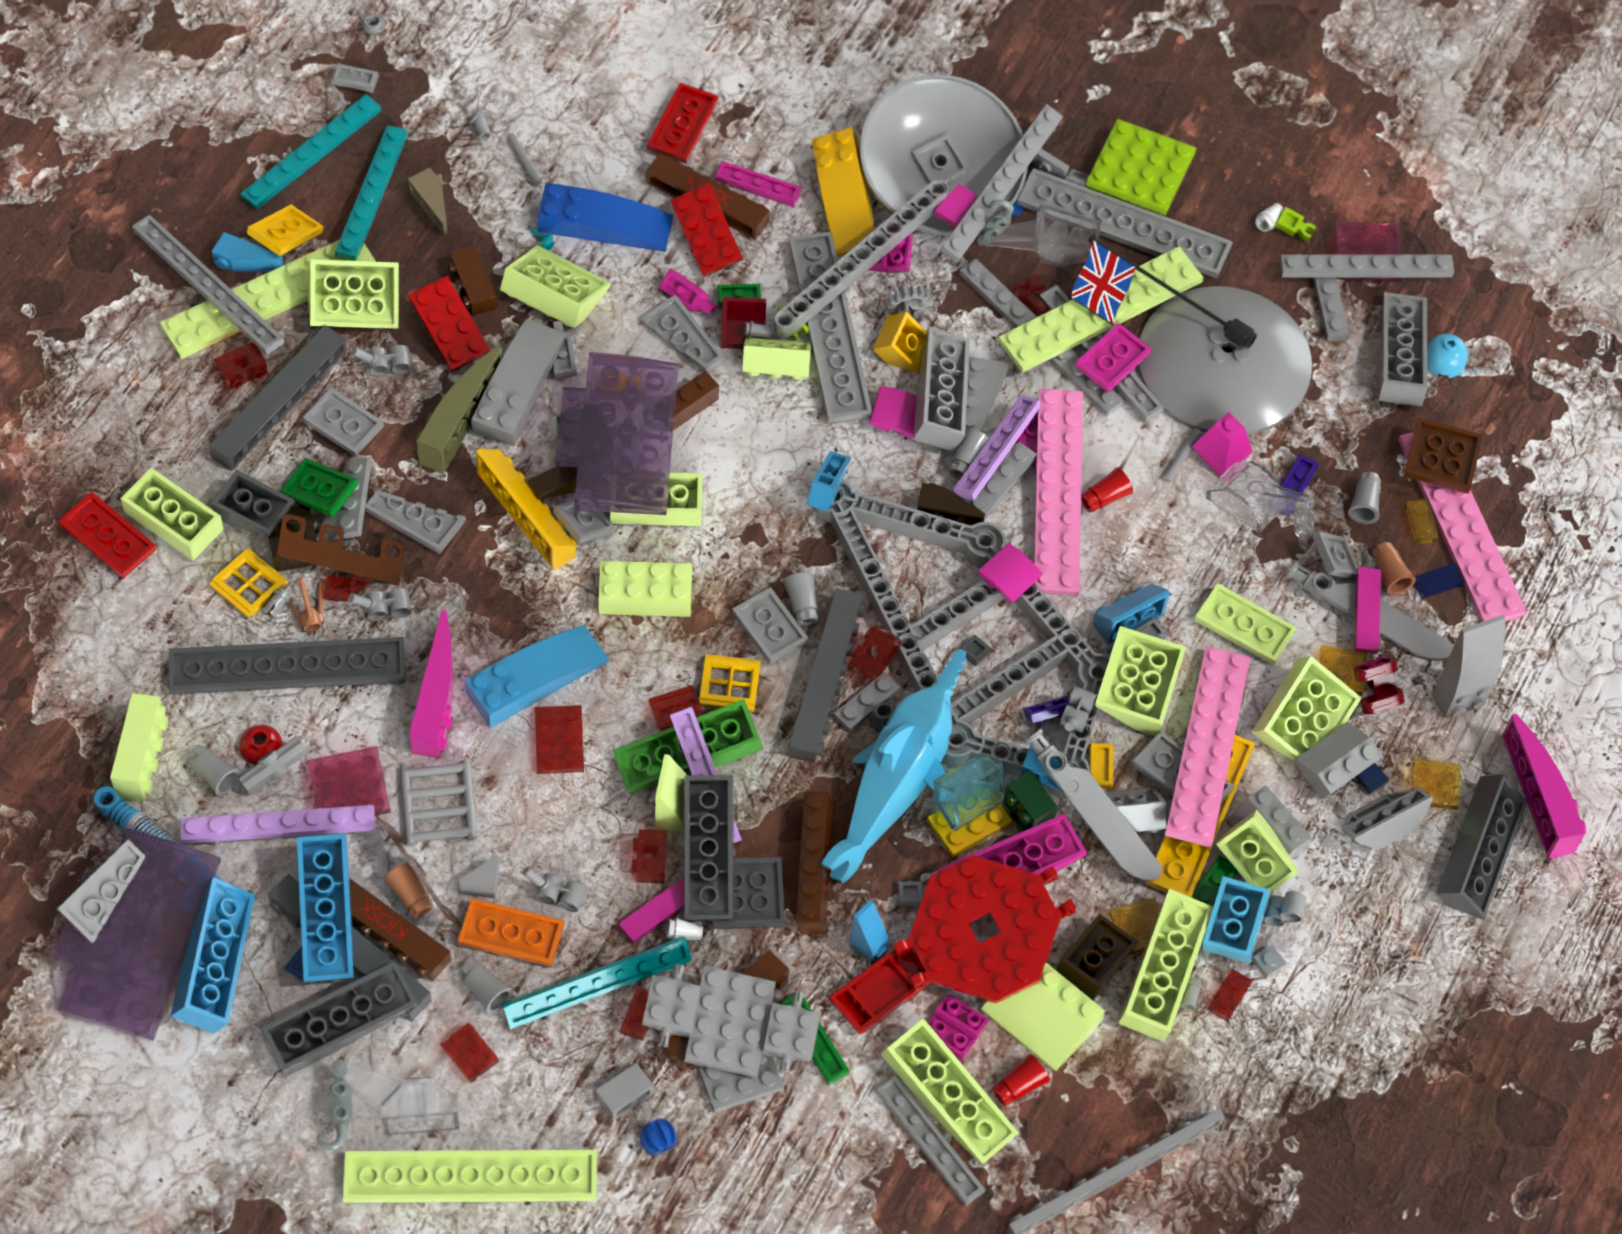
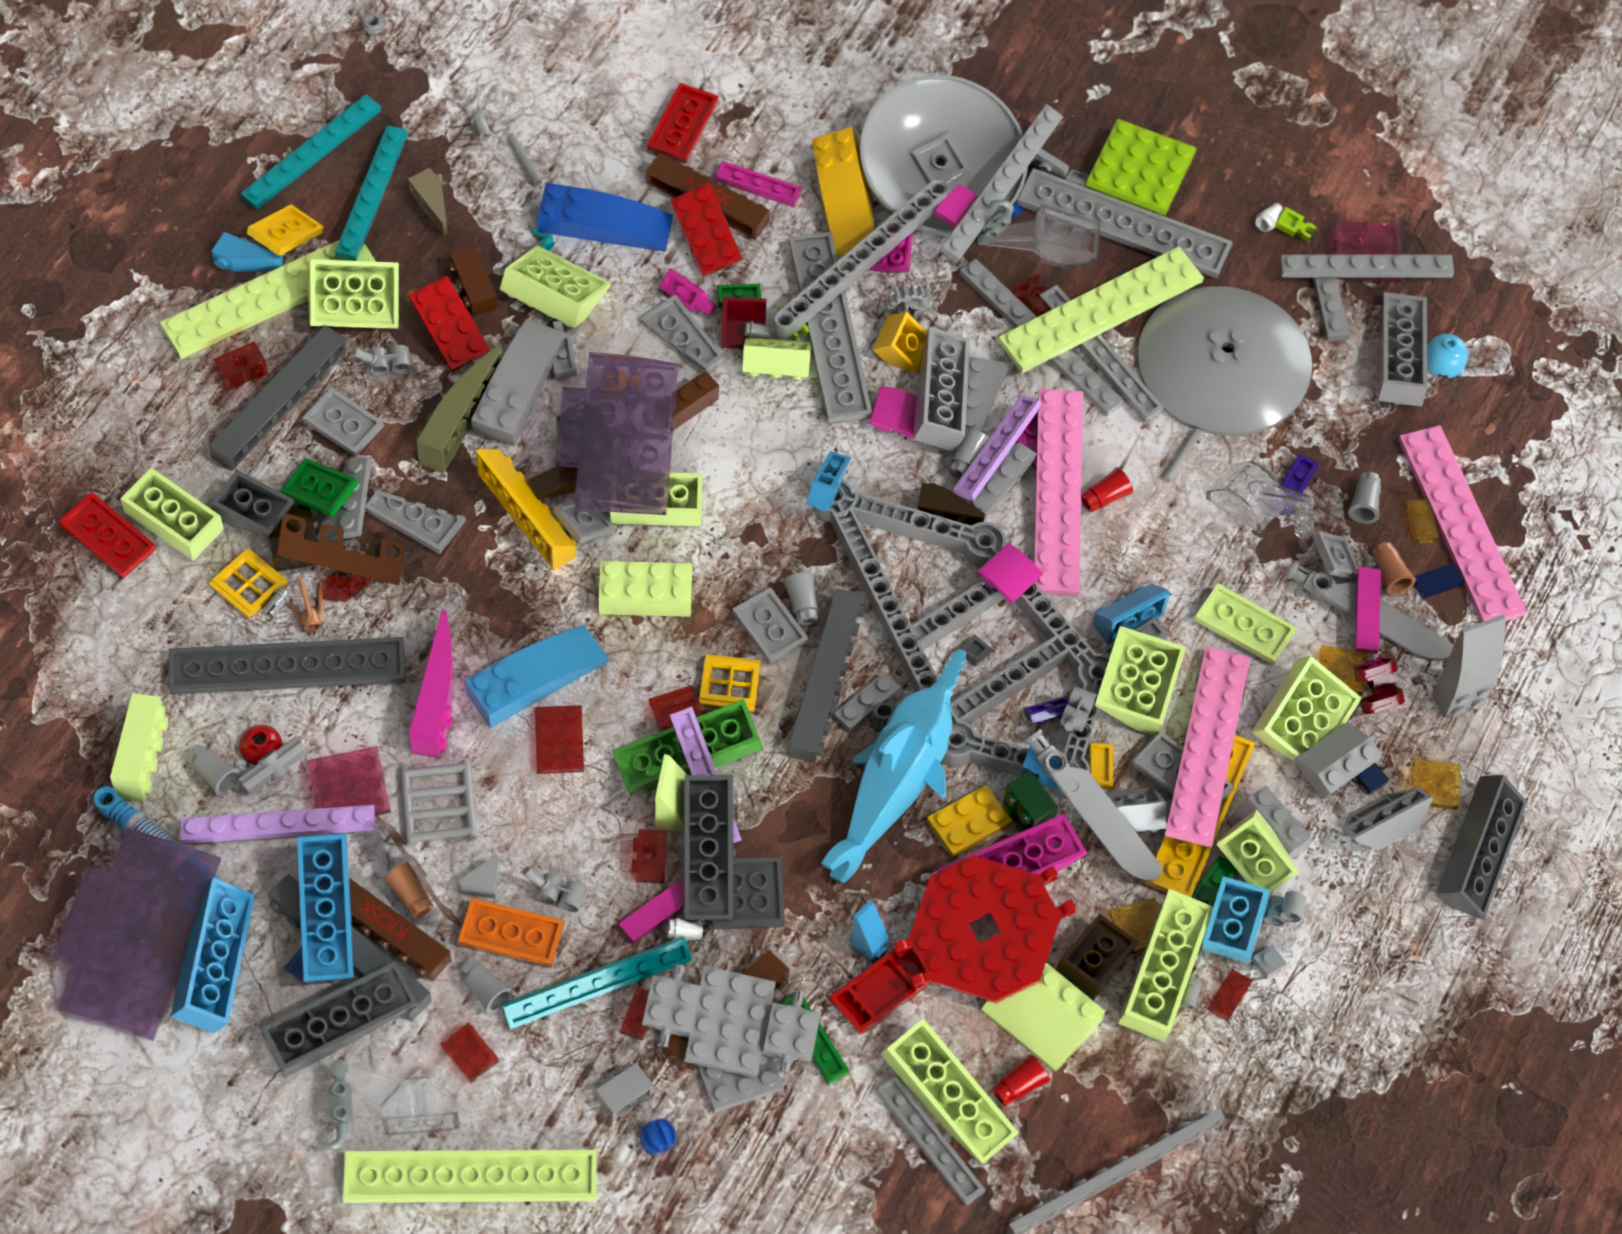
(96, 898): light grey wing -> none
(208, 284): light grey plate -> none
(355, 78): light grey plate -> none
(380, 608): light grey beam -> none
(812, 875): reddish brown brick -> none
(887, 647): clear red brick -> none
(910, 893): light grey tile -> none
(957, 1025): dark pink slope -> none
(969, 790): clear light blue slope -> none
(1108, 278): flag -> none
(1113, 357): dark pink plate -> none
(1224, 444): dark pink slope -> none
(1443, 455): reddish brown plate -> none
(1545, 790): dark pink slope -> none

